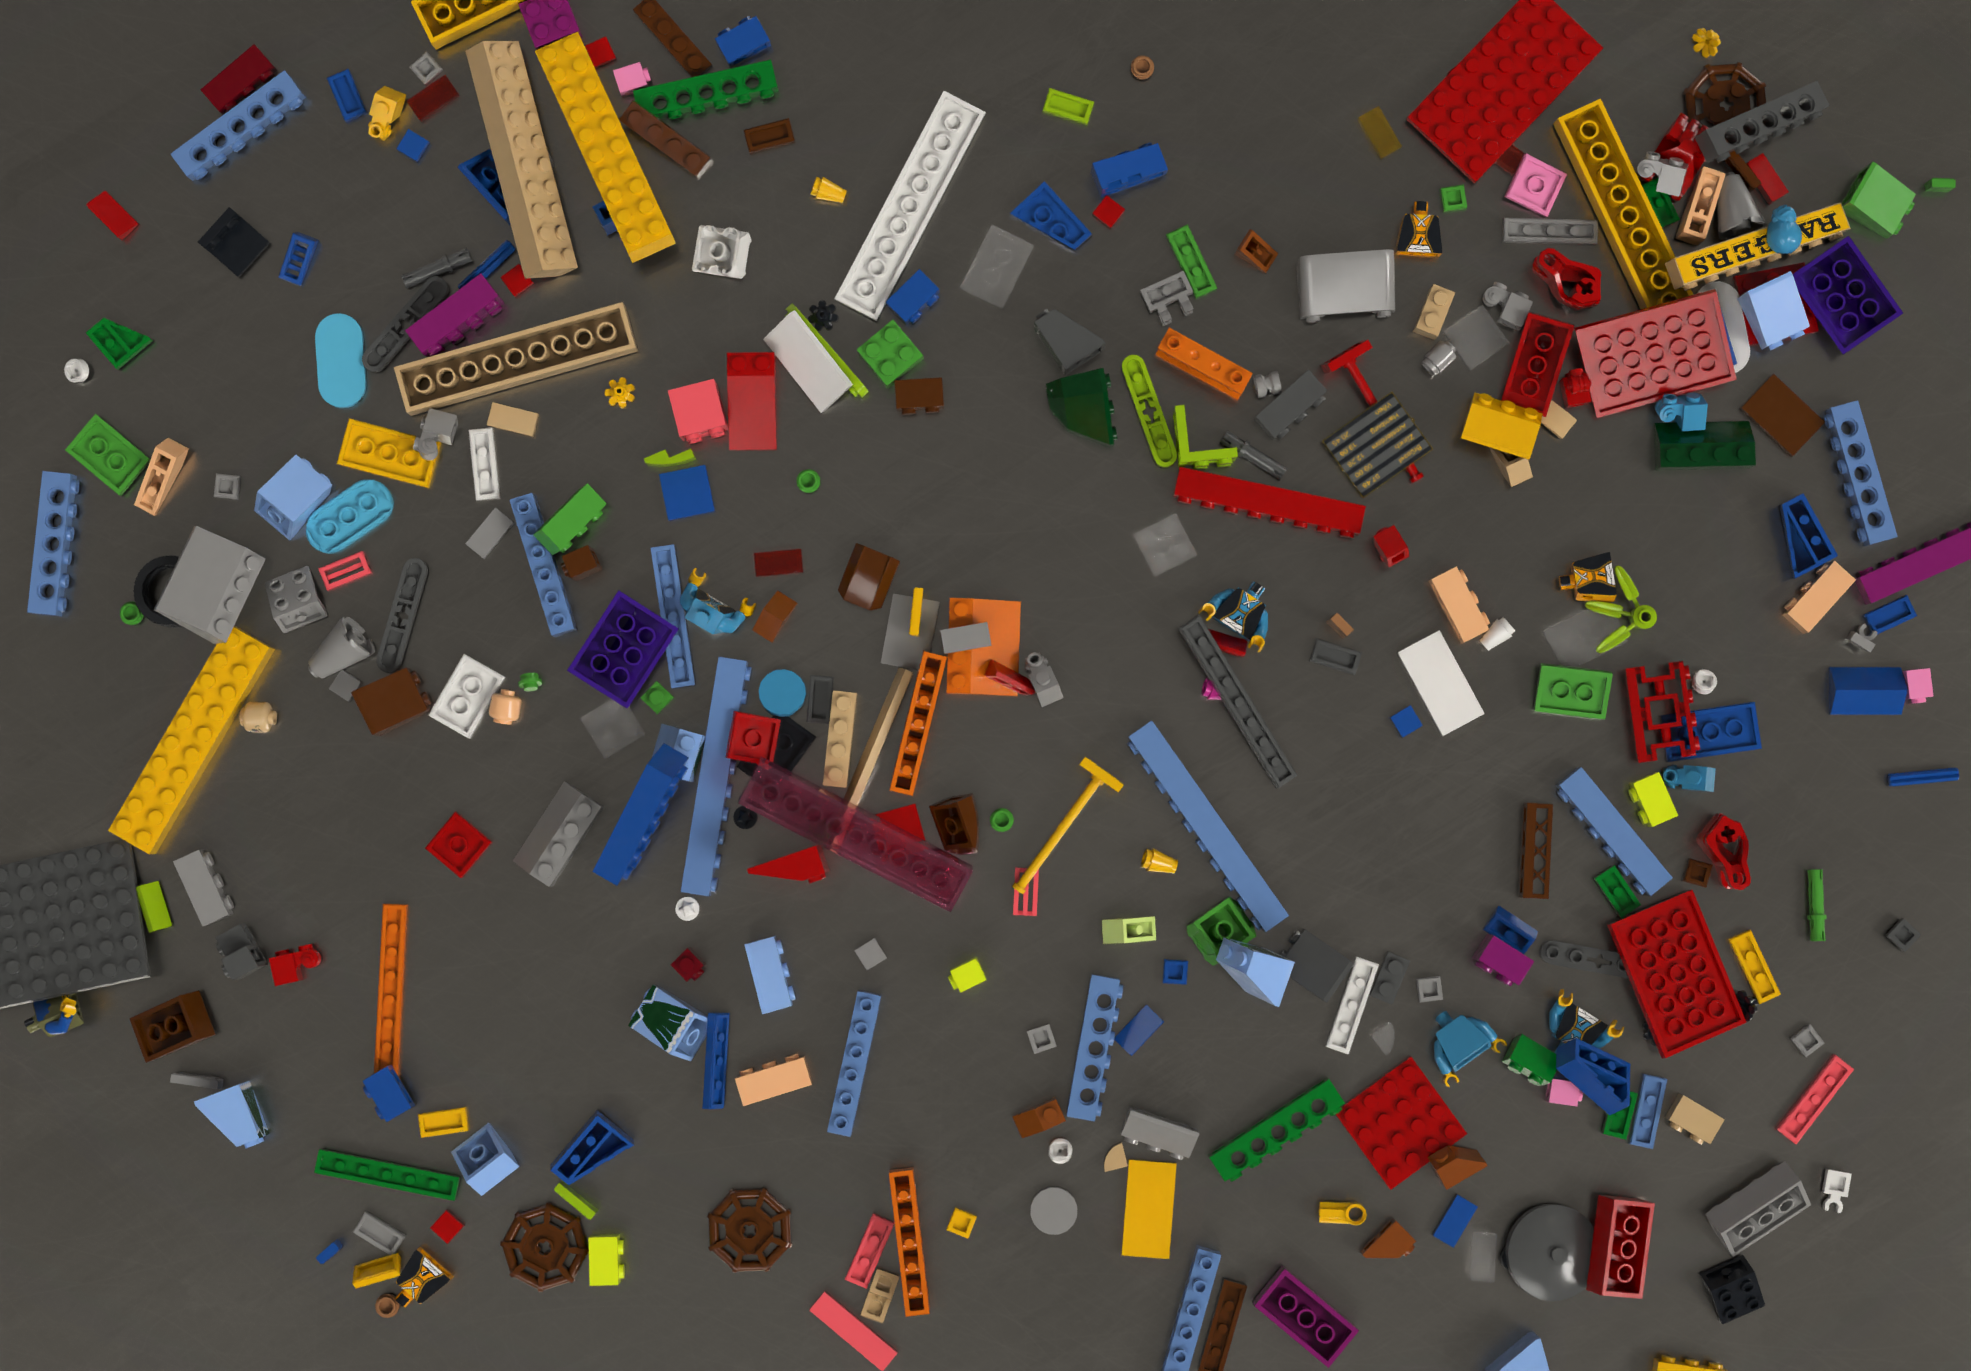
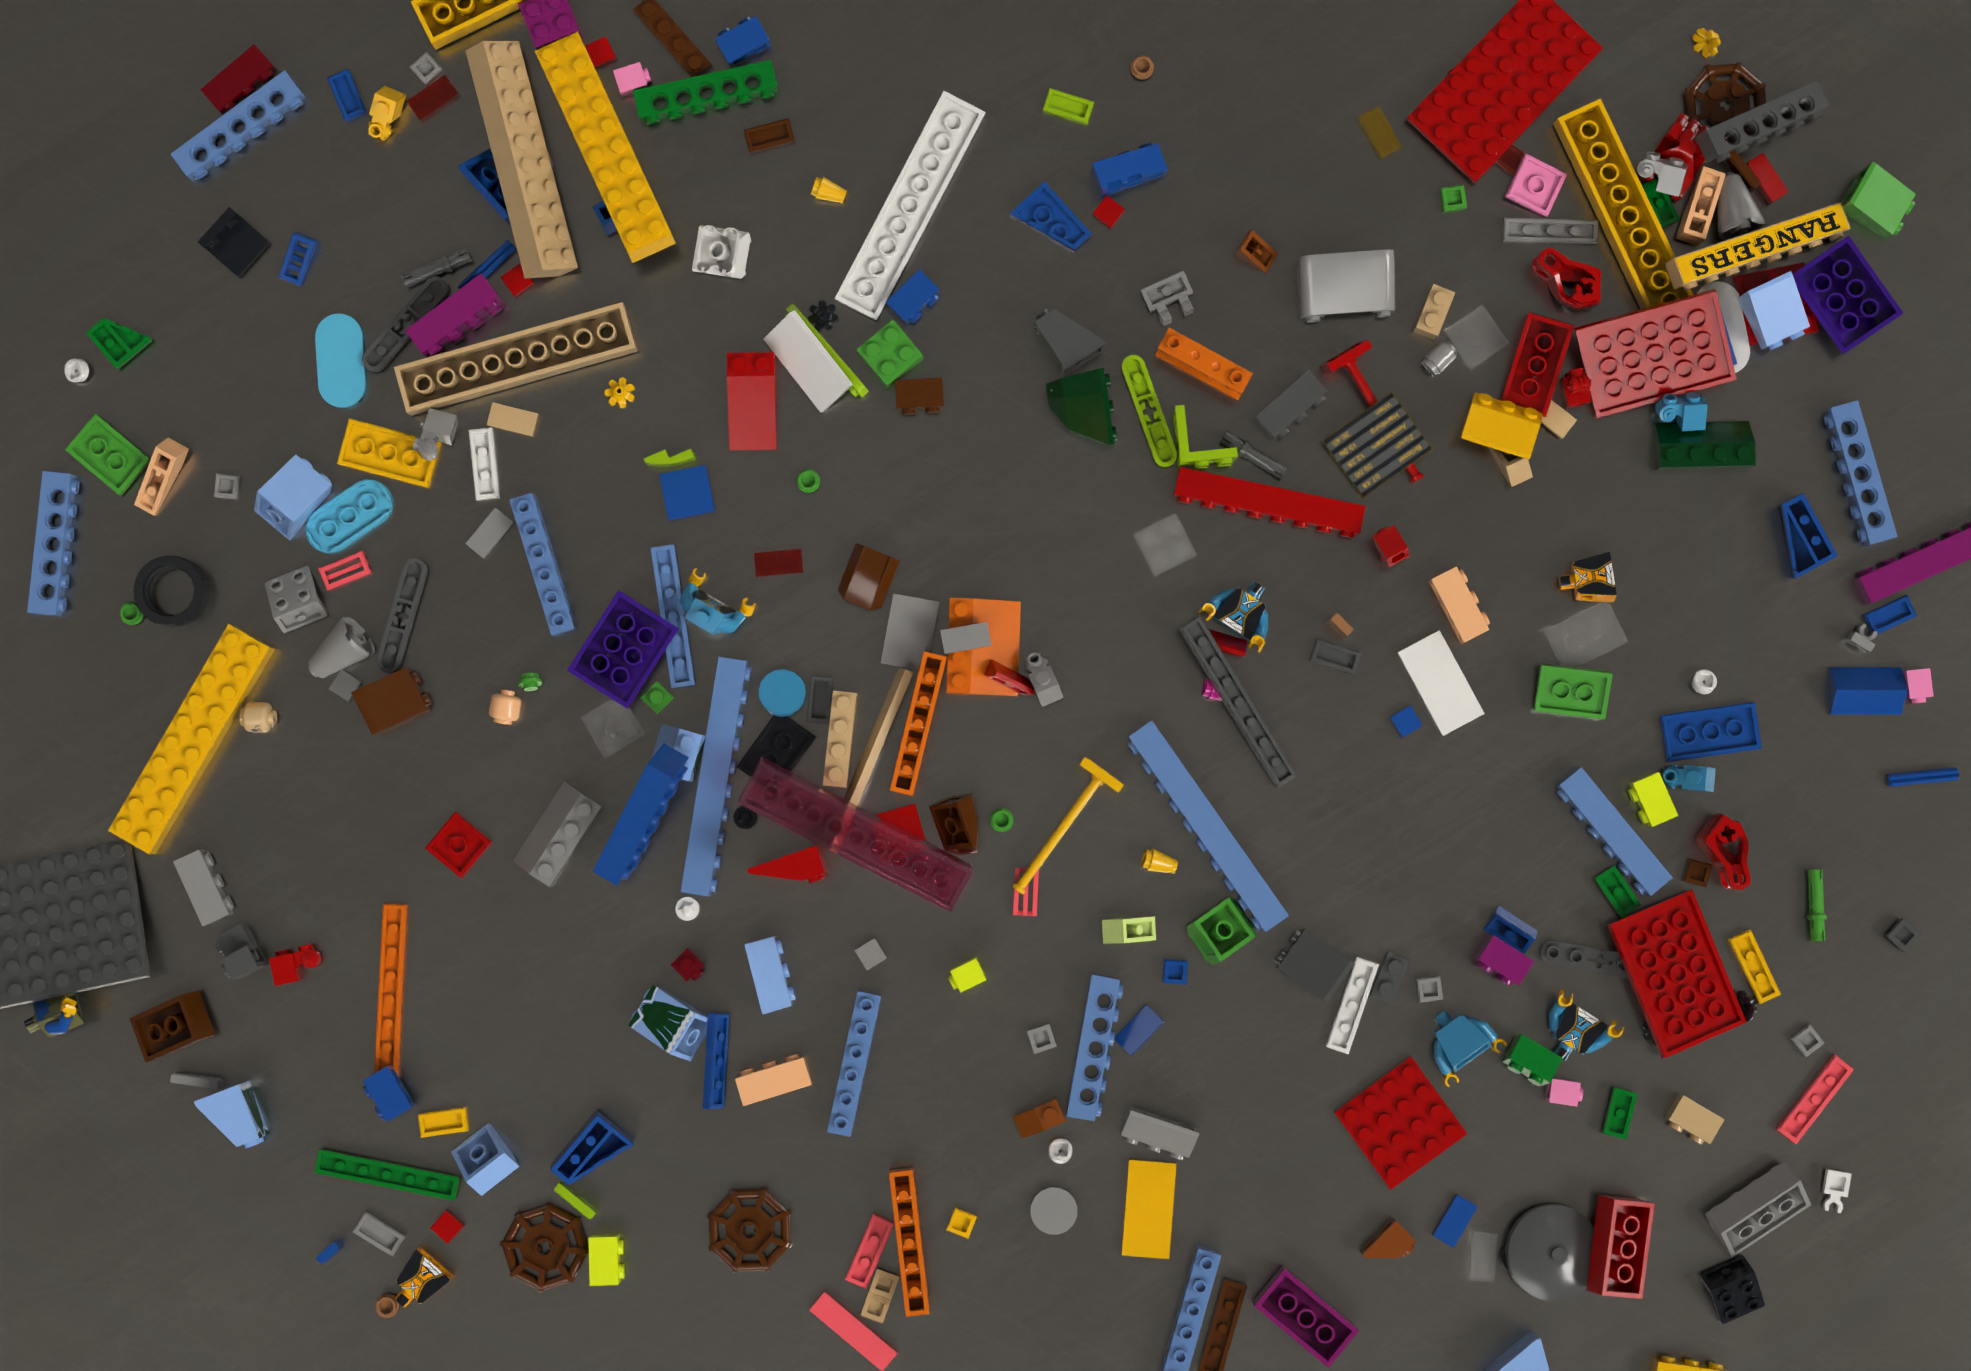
(112, 215): red slope -> none
(153, 906): lime tile -> none
(209, 585): light grey slope -> none
(376, 1270): yellow tile -> none
(412, 145): blue tile -> none
(466, 696): white tile -> none
(570, 520): bright green brick -> none
(581, 563): reddish brown brick -> none
(664, 138): reddish brown plate -> none
(698, 411): coral brick -> none
(752, 737): red tile -> none
(774, 616): dark orange slope -> none
(916, 612): yellow tile -> none
(997, 266): clear tile -> none
(1115, 1158): tan tile -> none
(1191, 261): bright green tile -> none
(1222, 1156): green brick -> none
(1256, 969): light blue slope -> none
(1267, 384): light grey wheel -> none
(1339, 1212): yellow piece -> none
(1385, 1038): clear tile -> none
(1419, 233): torso -> none
(1456, 1164): dark orange slope -> none
(1497, 633): white cone -> none
(1514, 305): light grey brick -> none
(1528, 850): reddish brown fence -> none
(1596, 1074): blue wedge -> none
(1616, 611): lime plant -> none
(1642, 714): red fence -> none
(1647, 1111): medium blue tile -> none
(1782, 415): reddish brown tile -> none
(1783, 232): dark azure hair -> none
(1818, 596): light nougat brick -> none
(1940, 185): bright green tile -> none

